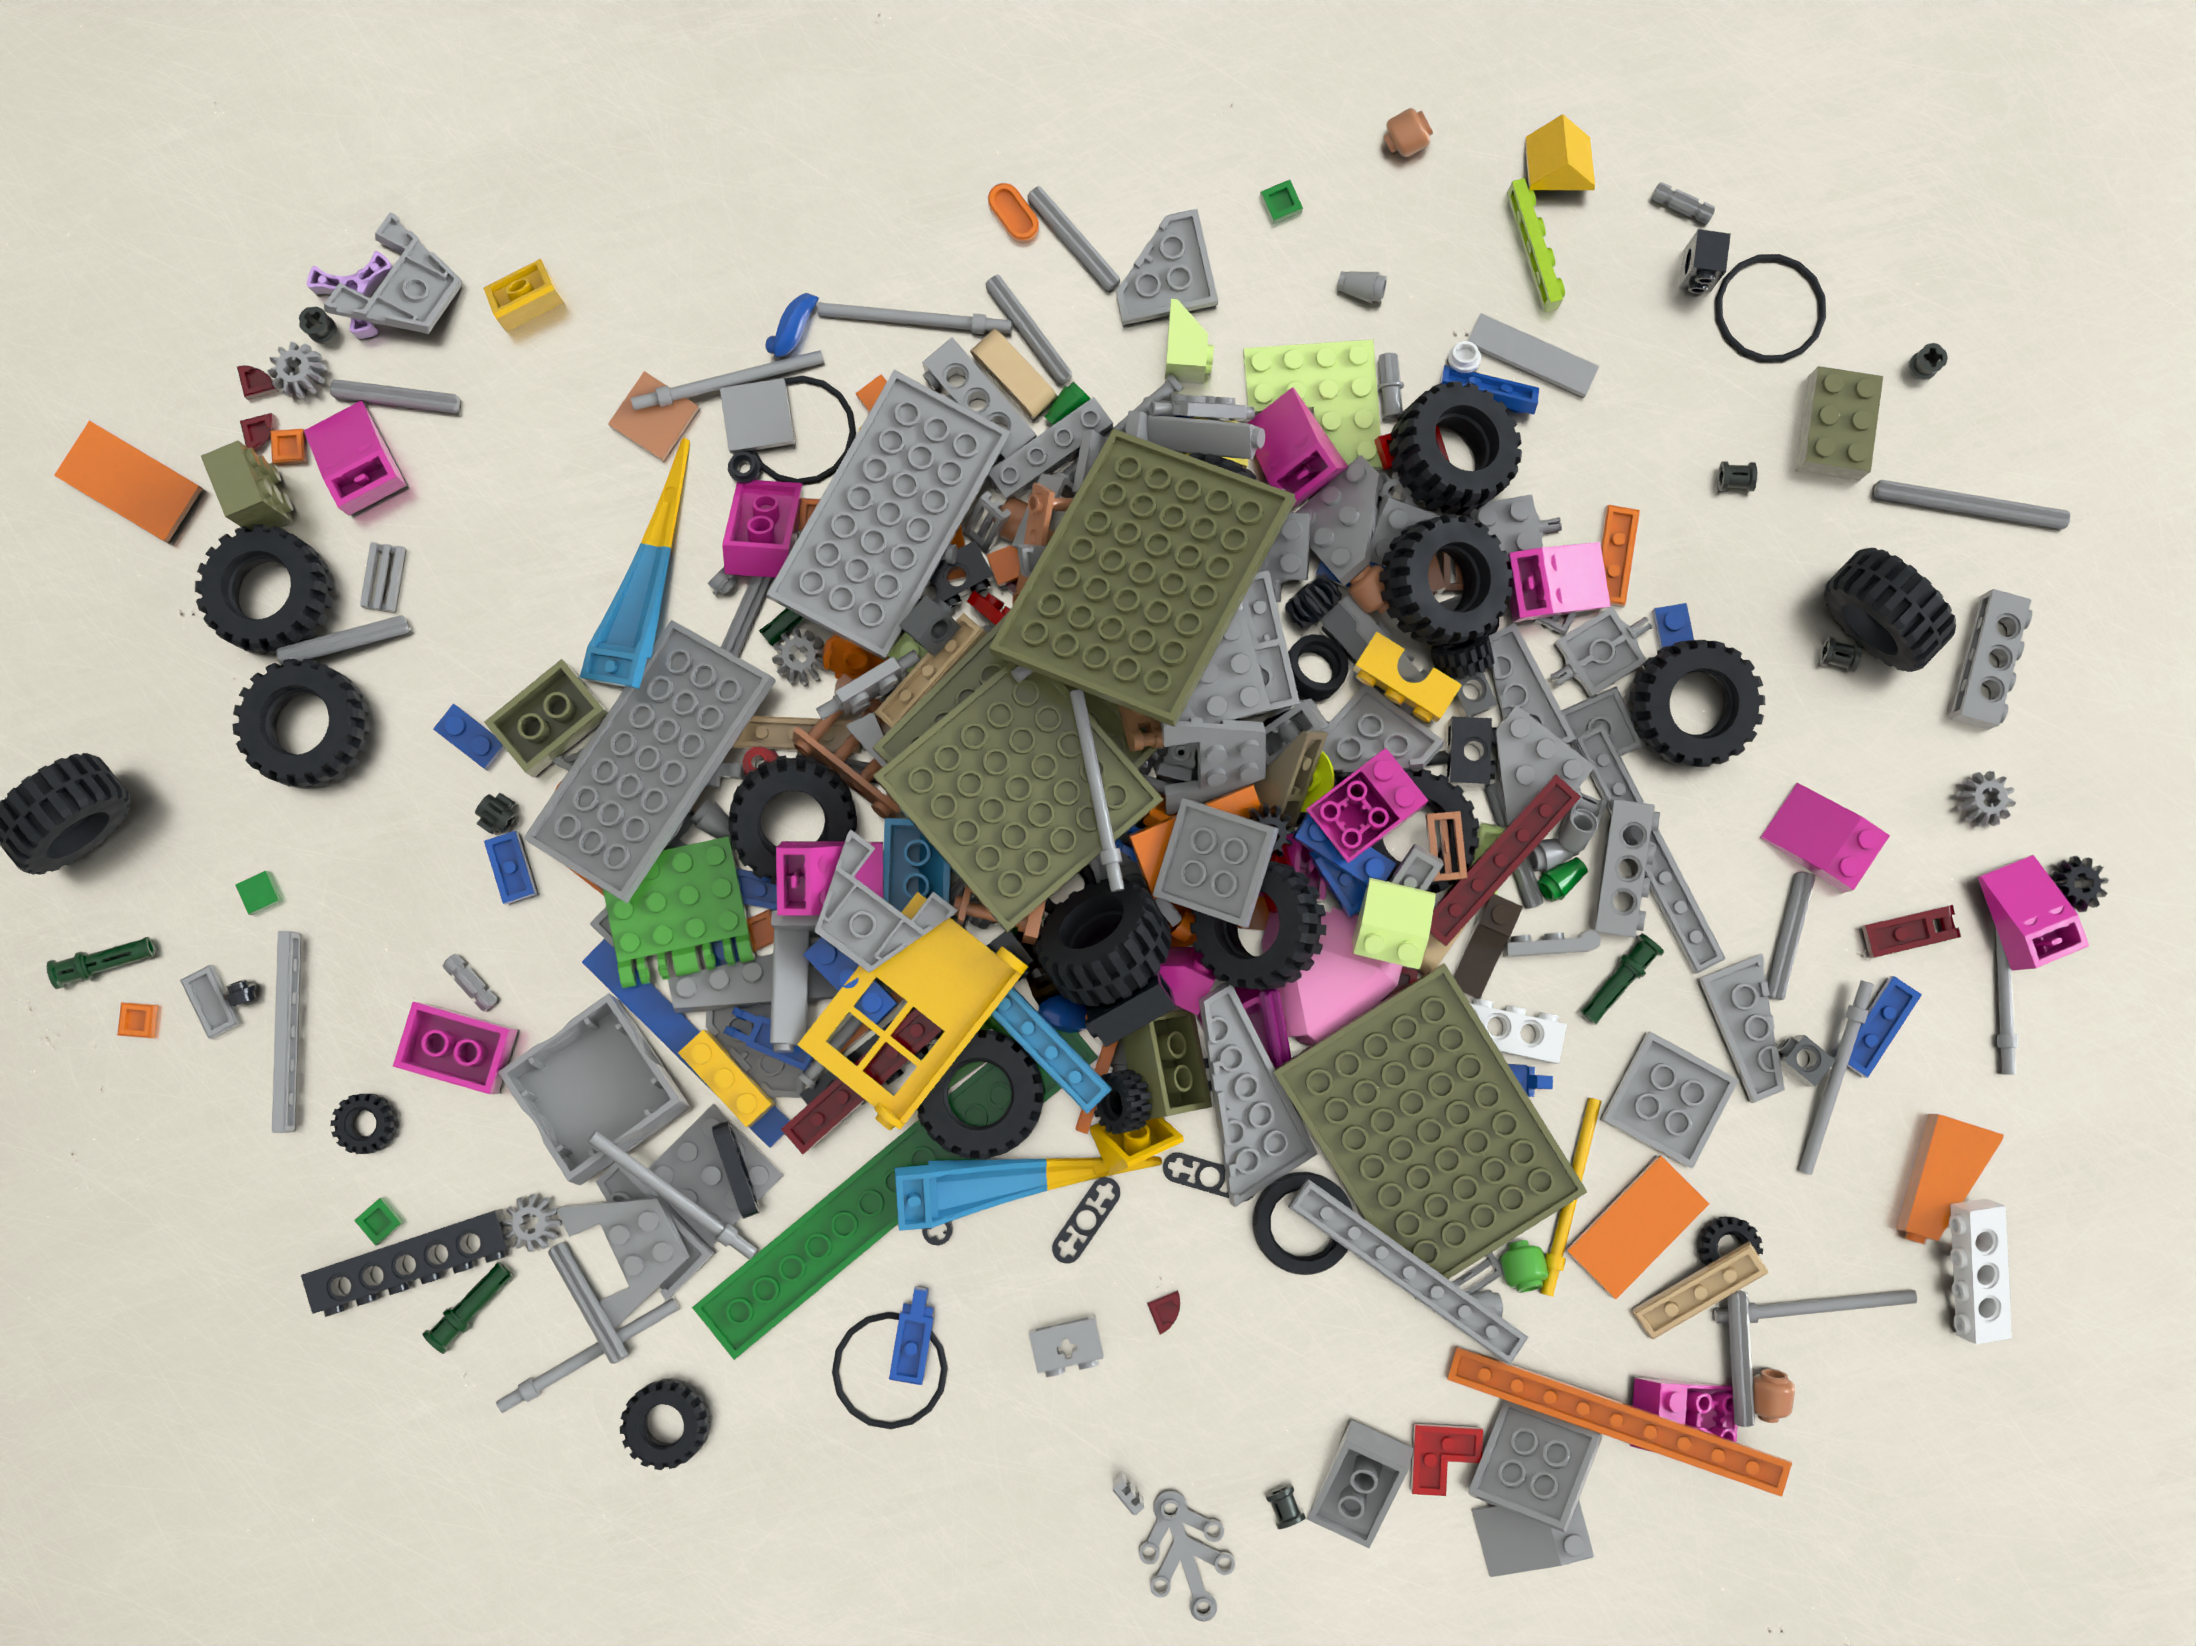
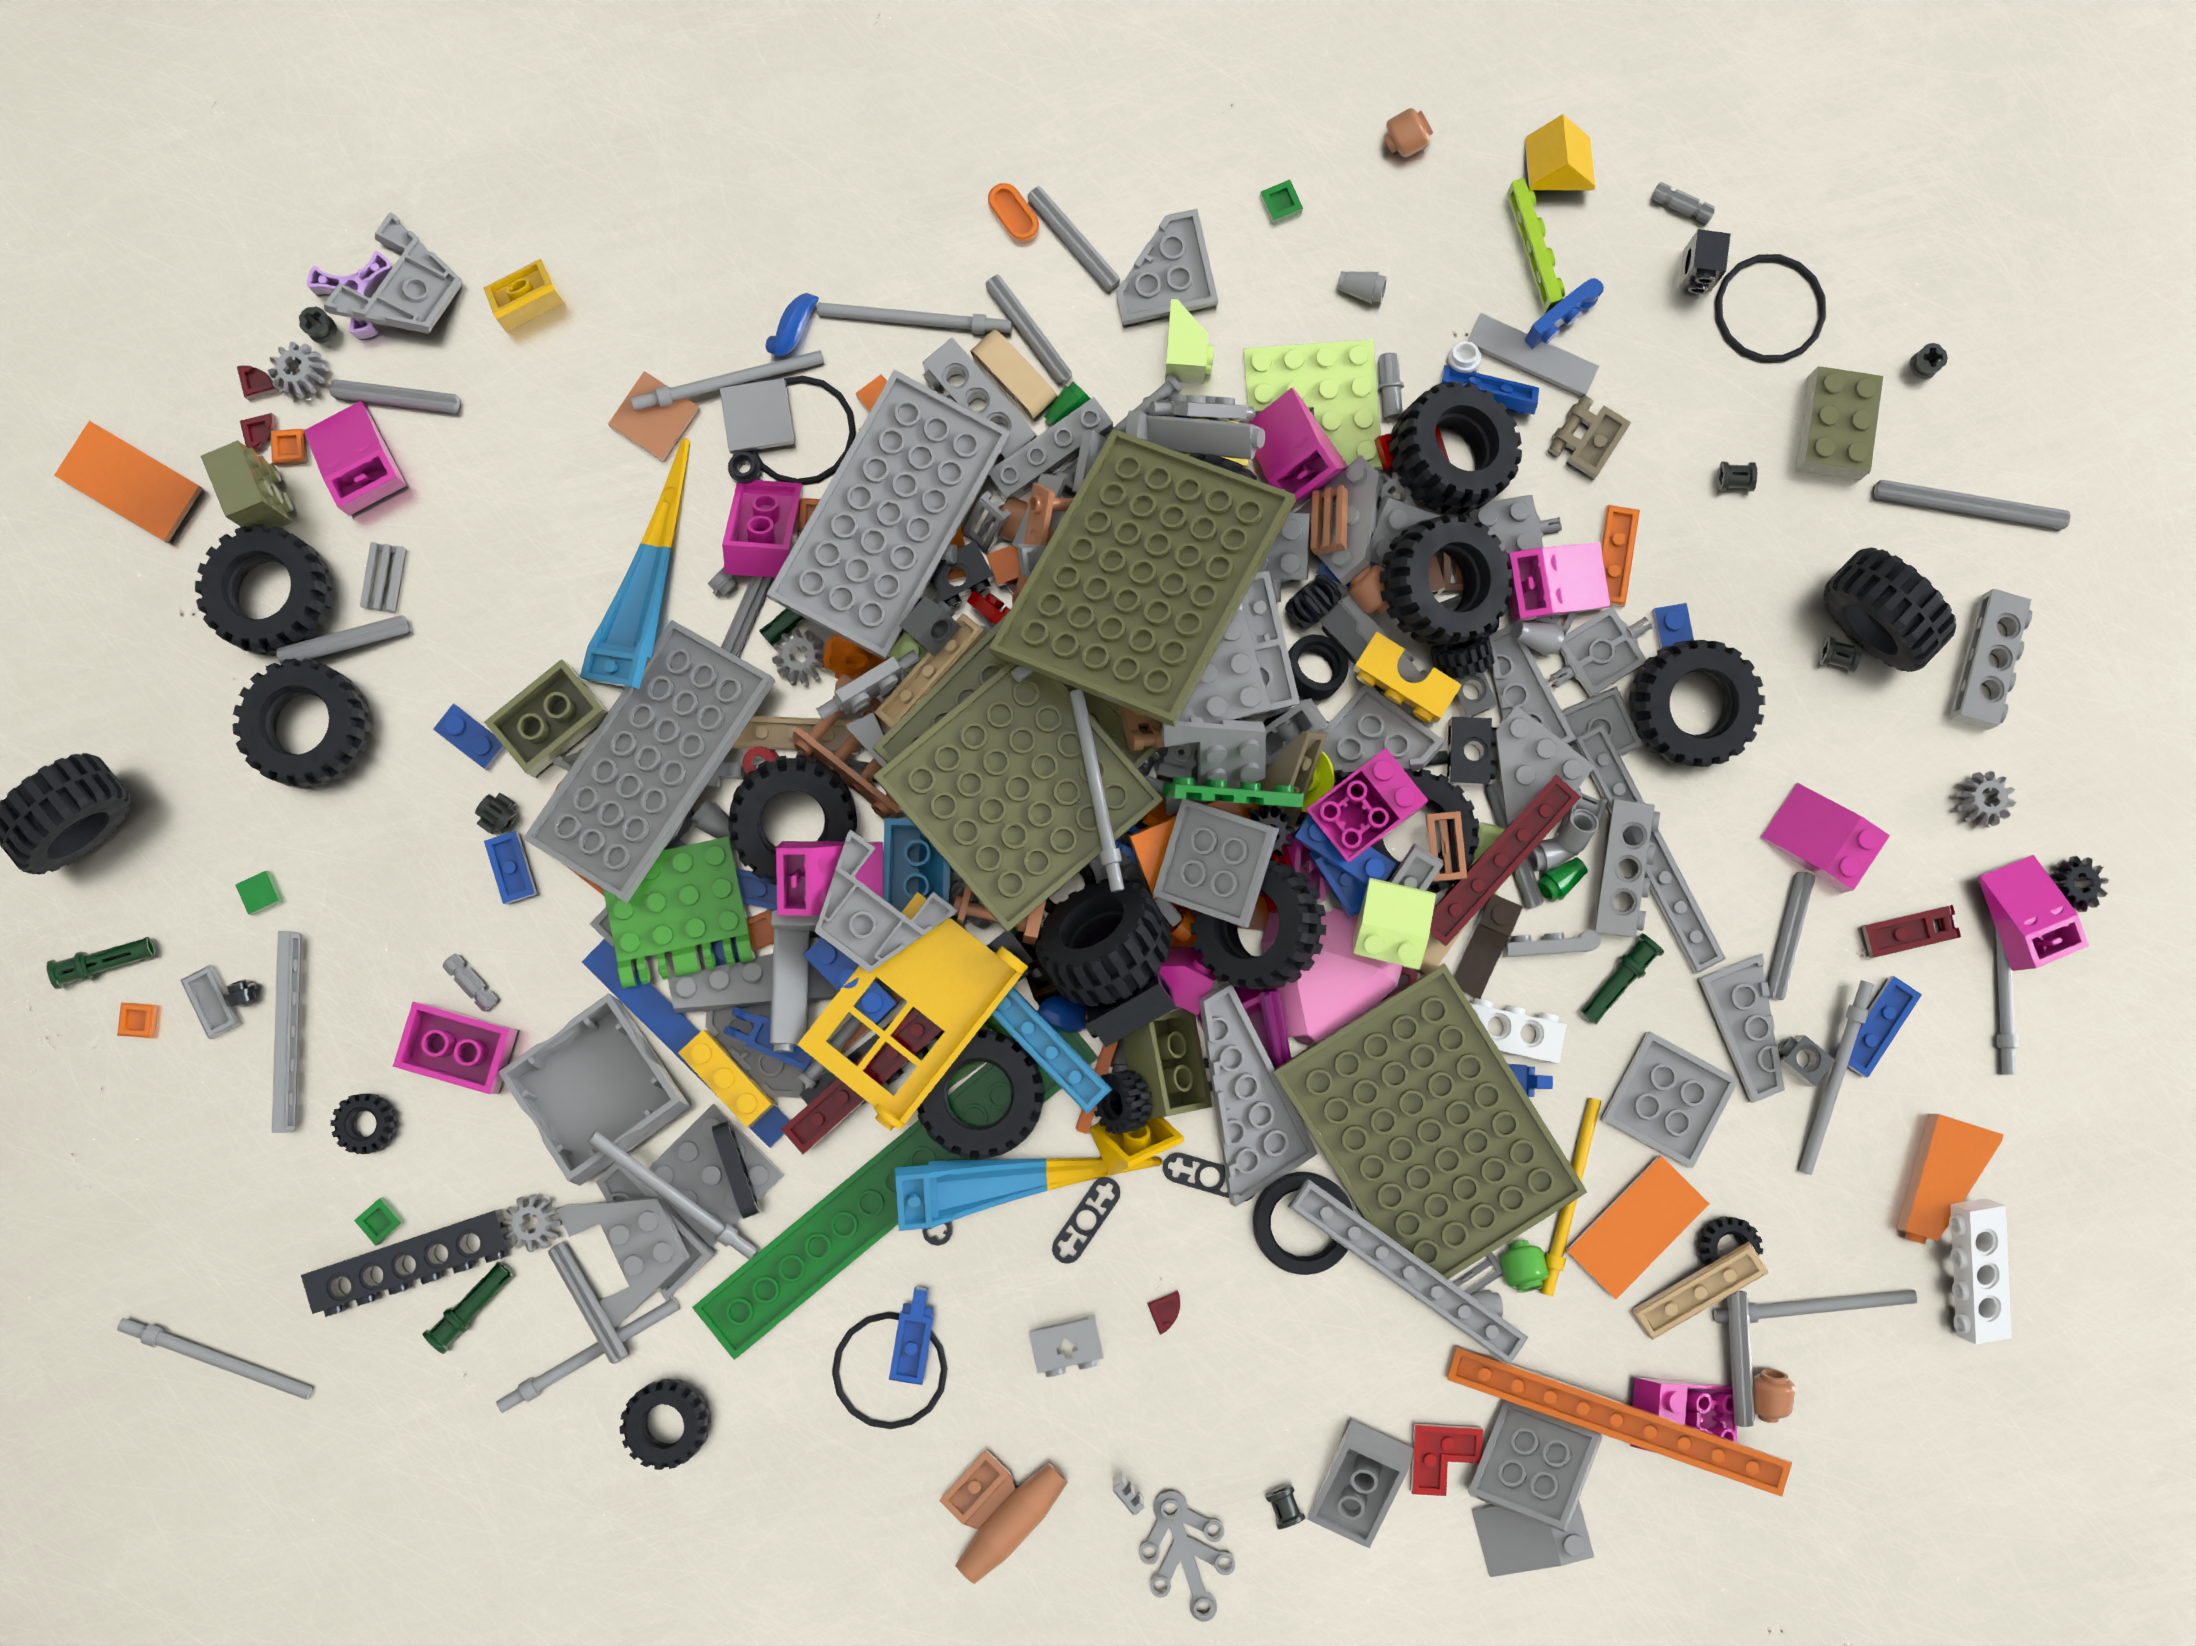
(154, 1336): none -> light grey bar
(999, 1510): none -> nougat plate
(1247, 793): none -> green wing
(1317, 523): none -> nougat tile
(1540, 636): none -> light grey cone
(1565, 312): none -> blue hinge
(1597, 443): none -> dark tan plate

